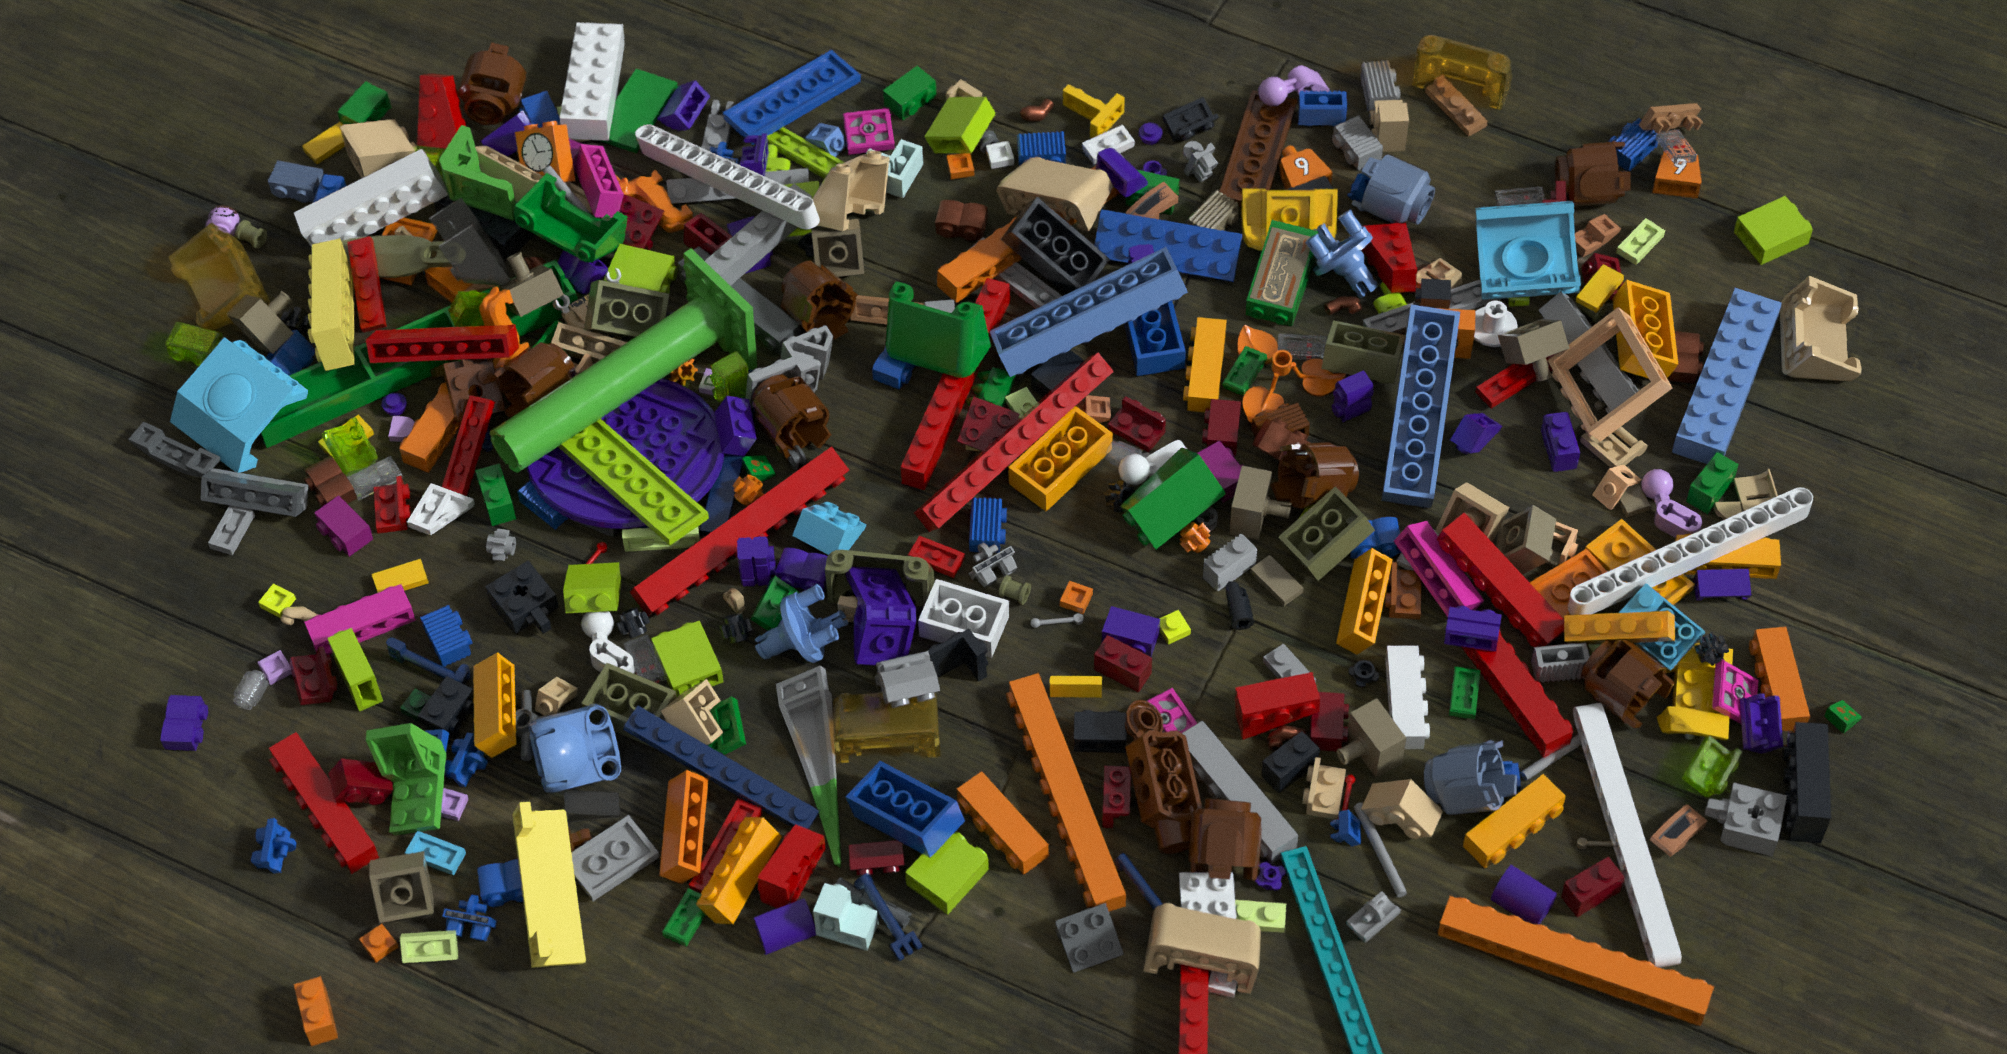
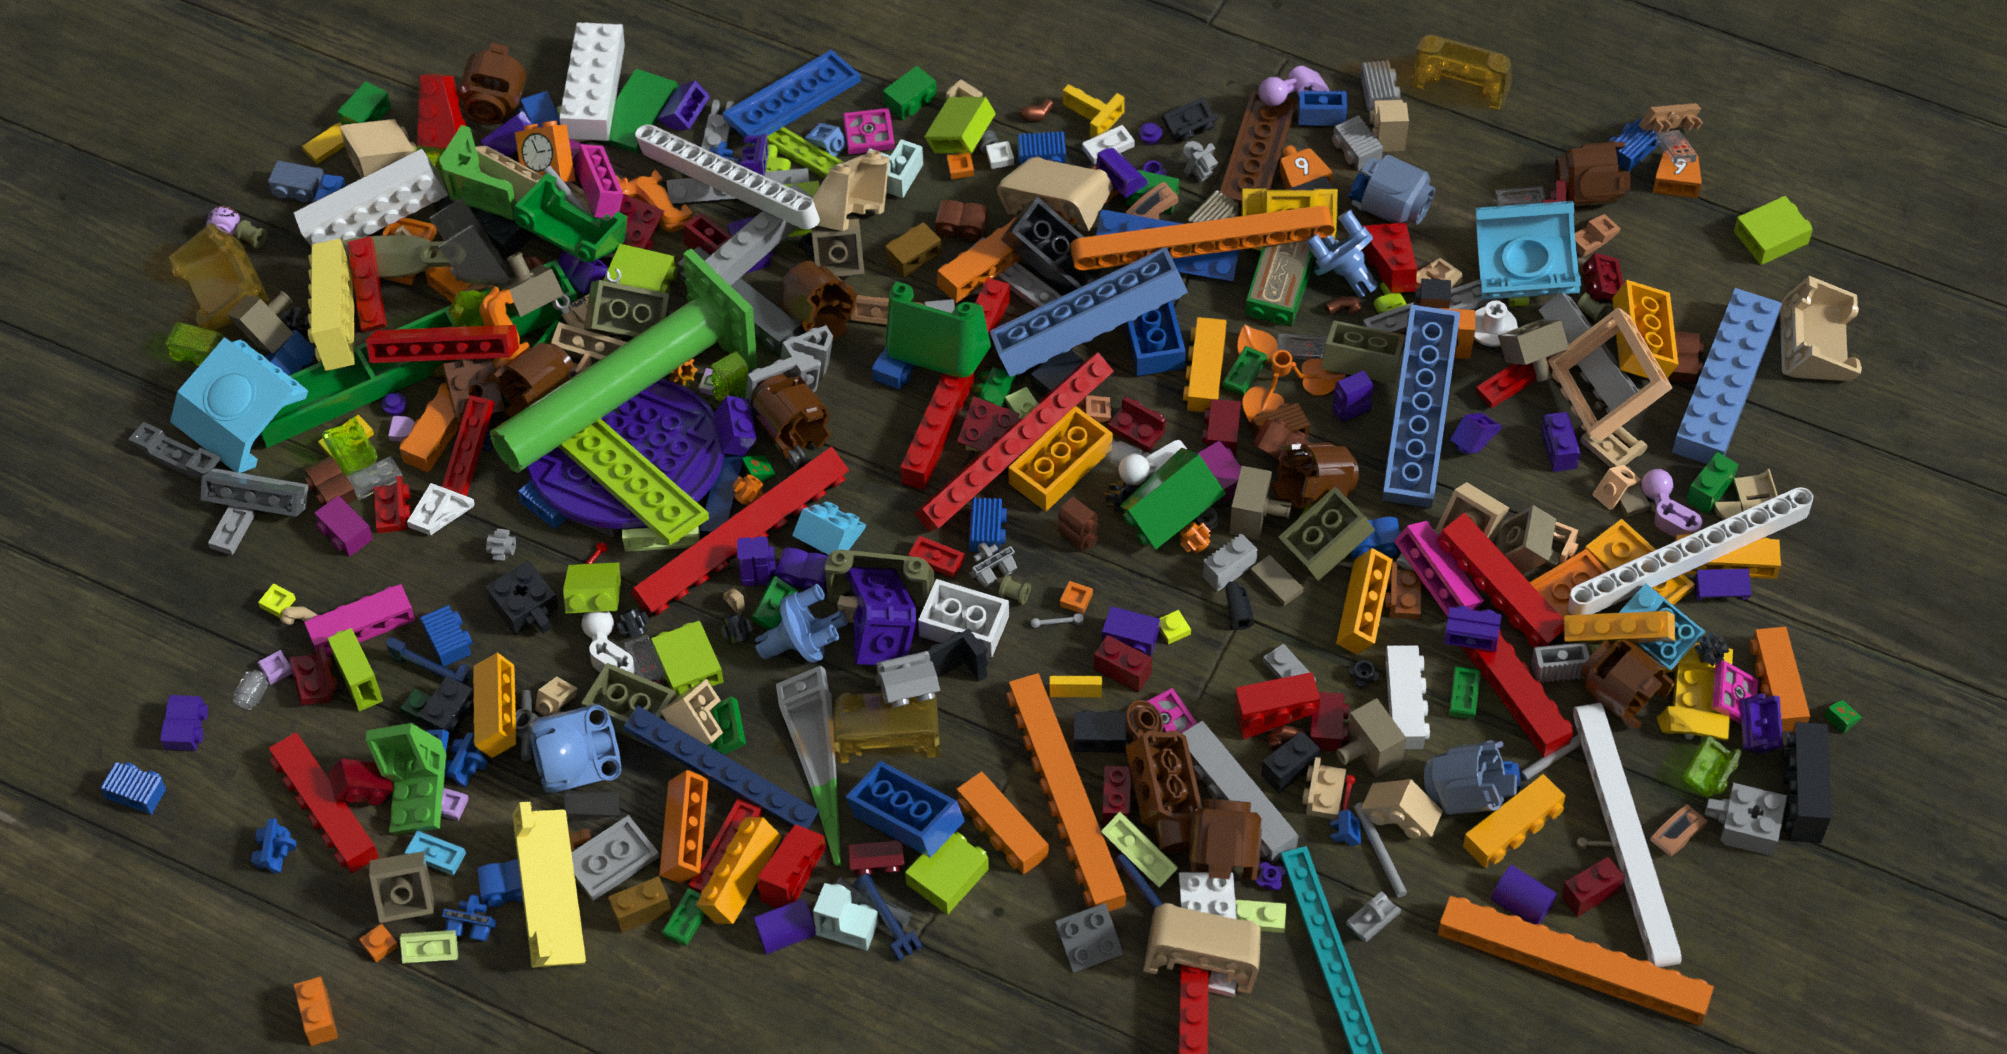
(133, 787): none -> blue brick
(408, 575): yellow tile -> none
(495, 494): green brick -> none
(640, 904): none -> pearl gold brick
(913, 249): none -> pearl gold brick
(1078, 524): none -> copper brick
(1139, 849): none -> yellowish green plate
(1203, 237): none -> orange beam
(1456, 106): medium nougat plate -> none
(1599, 288): yellow tile -> none
(1640, 241): yellowish green plate -> none

